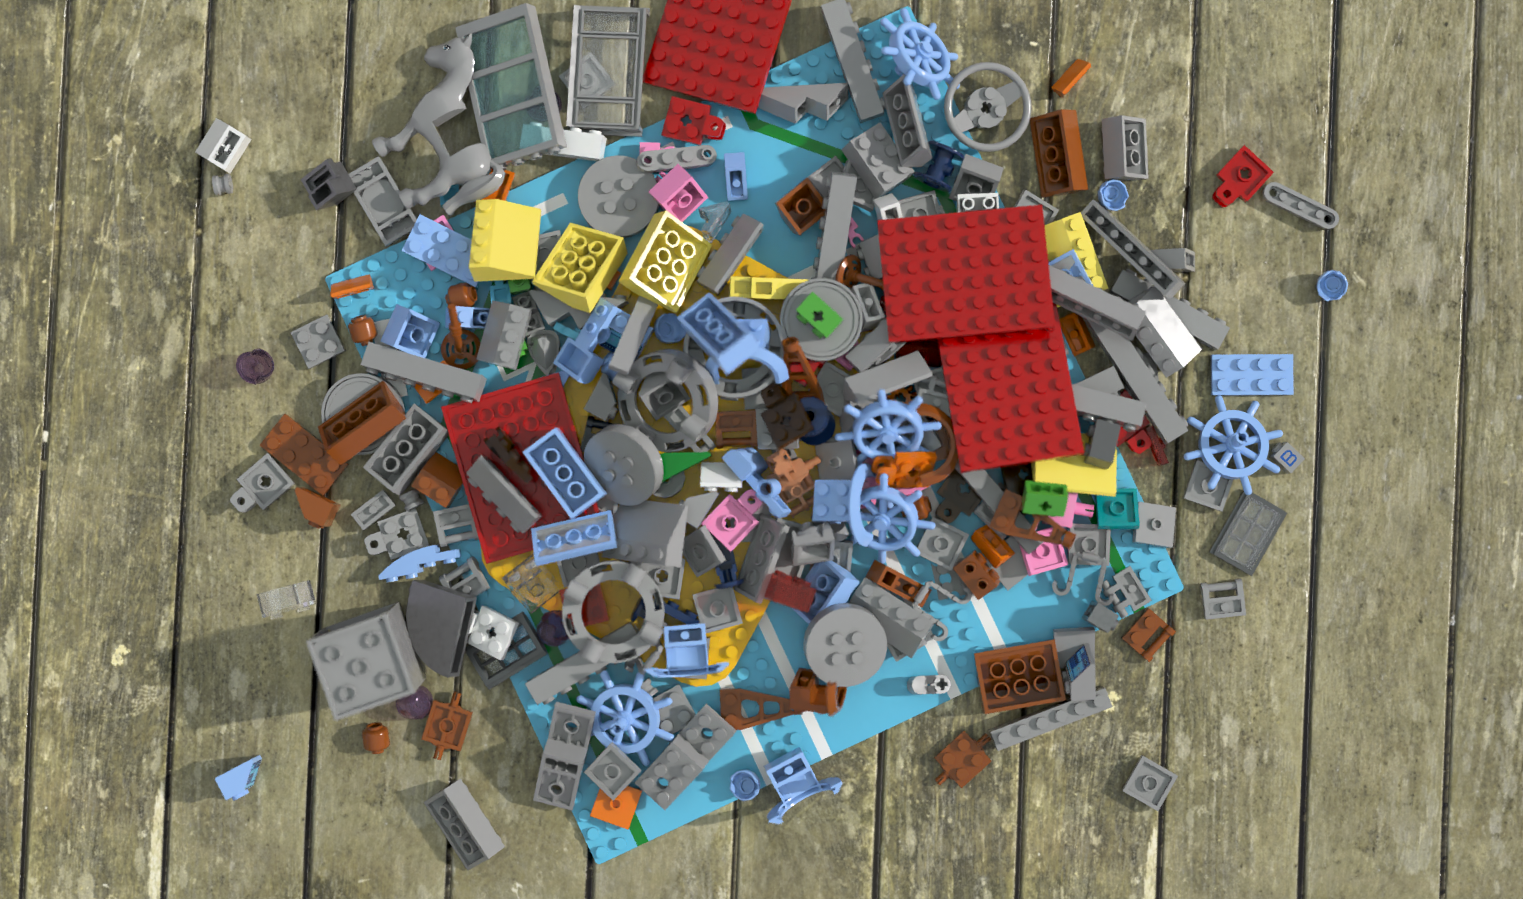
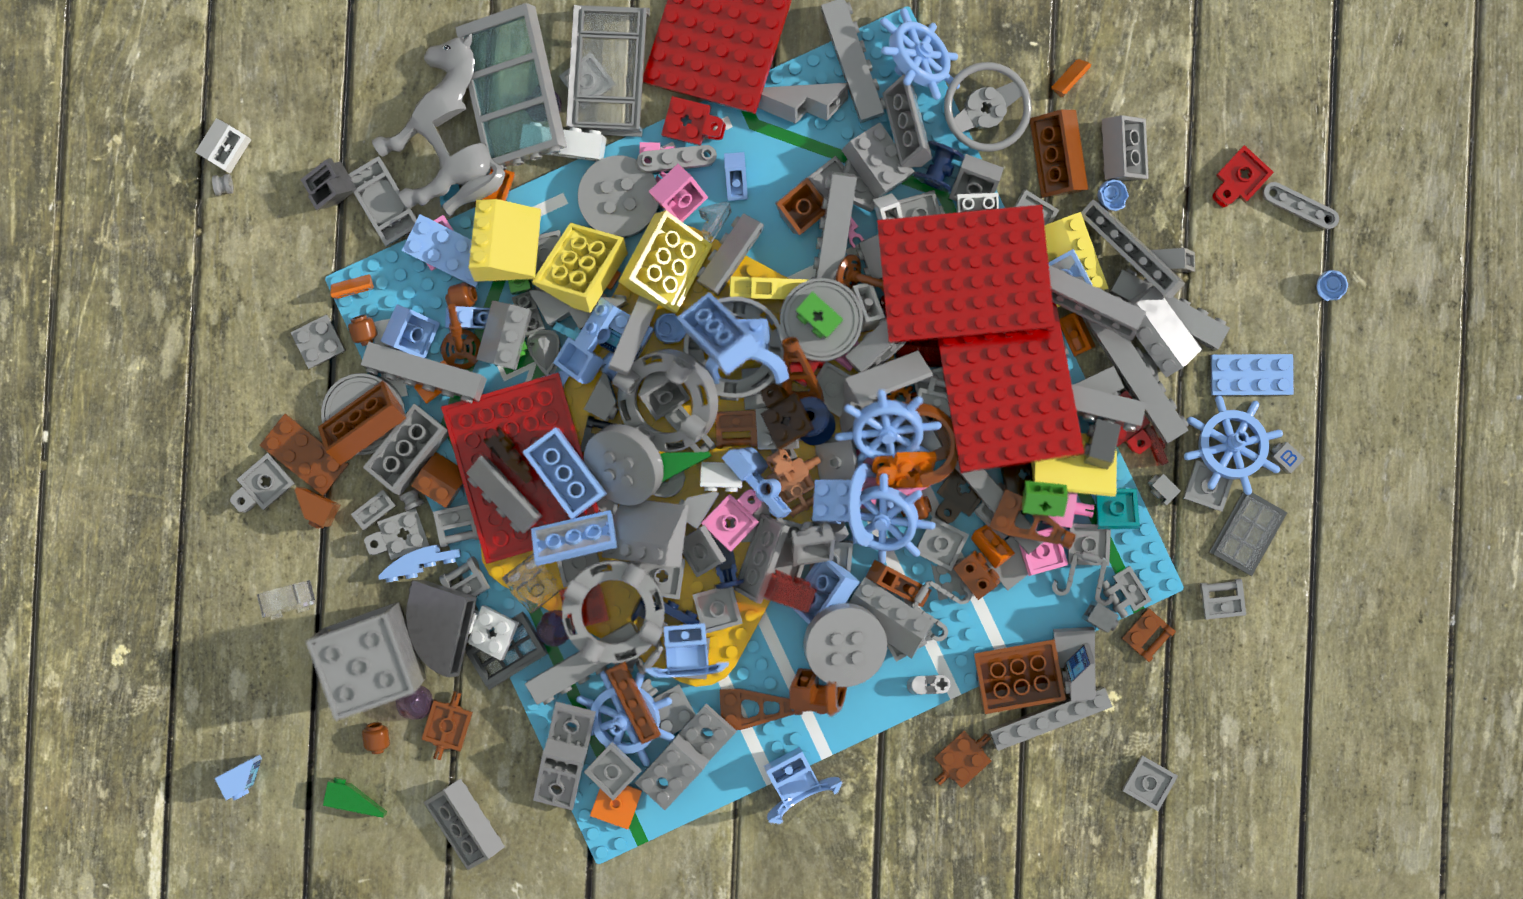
(255, 366): helmet -> none
(348, 797): none -> green slope
(500, 292): medium azure plate -> none
(633, 702): none -> dark orange tile
(744, 785): light blue hair -> none
(1156, 525): light grey plate -> none
(1163, 488): none -> light grey brick

